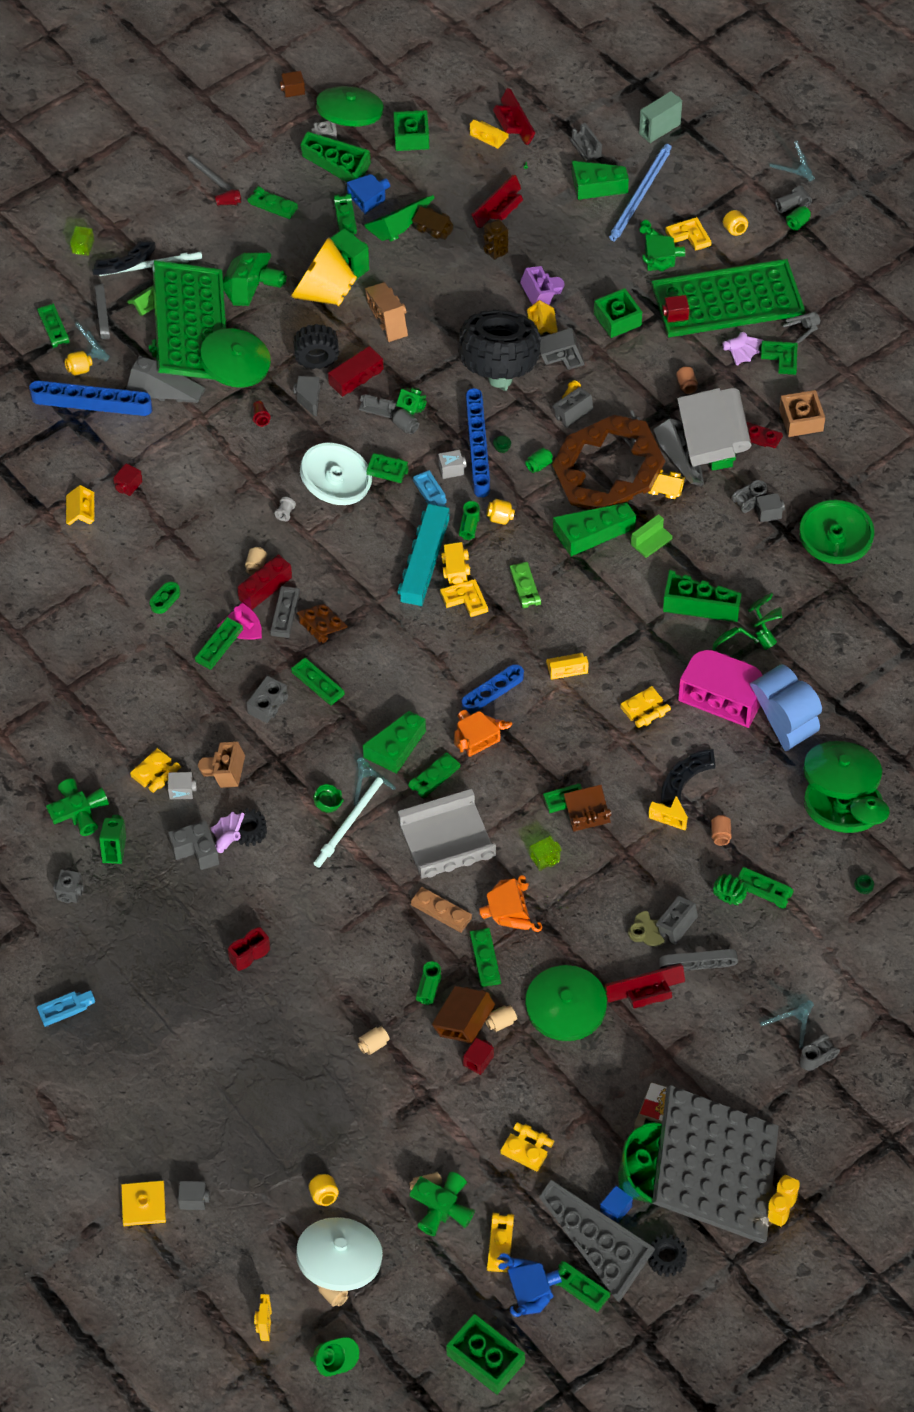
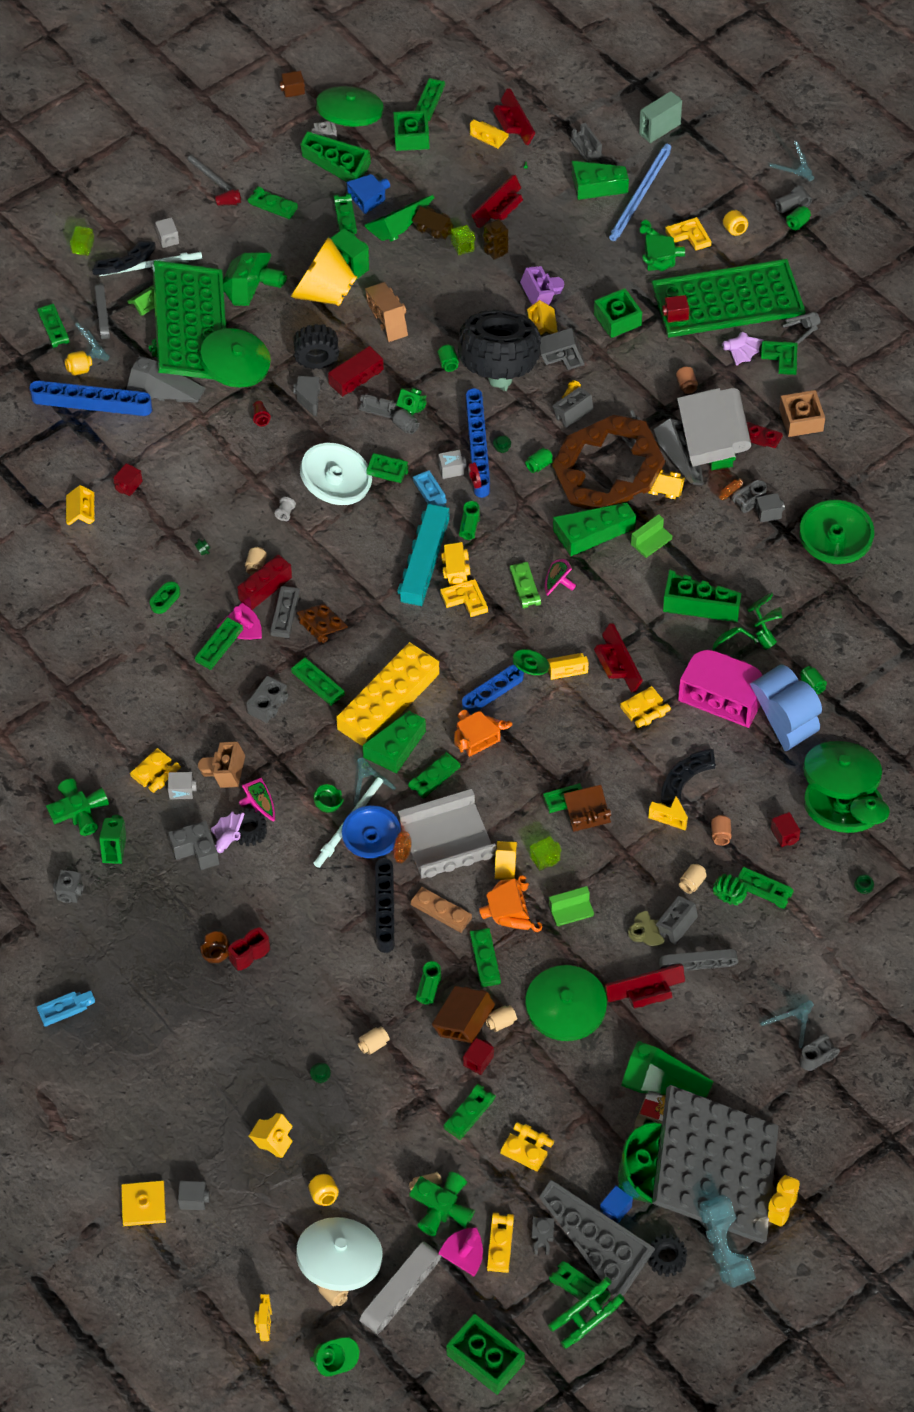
(167, 232): none -> light grey brick
(202, 546): none -> dark green plate
(215, 947): none -> reddish brown hair
(259, 798): none -> shield
(272, 1135): none -> yellow brick
(320, 1072): none -> dark green plate
(370, 823): none -> blue dish
(385, 913): none -> black beam
(388, 694): none -> yellow brick
(400, 1287): none -> light grey beam
(402, 847): none -> clear orange gear
(430, 96): none -> green plate
(448, 358): none -> green brick
(463, 239): none -> clear neon green brick
(464, 1250): none -> dark pink shield
(469, 1112): none -> green plate
(474, 475): none -> dark red tile
(500, 511): yellow head -> none
(505, 860): none -> yellow slope
(529, 1283): blue torso -> none
(530, 662): none -> green dish
(542, 1232): none -> dark grey plate
(557, 574): none -> shield
(571, 906): none -> bright green panel
(585, 1327): none -> green piece
(616, 659): none -> dark red bracket
(656, 1070): none -> green wedge
(692, 878): none -> tan brick
(718, 1216): none -> clear light blue arch
(731, 488): none -> clear orange gear
(785, 829): none -> dark red brick
(814, 679): none -> green brick

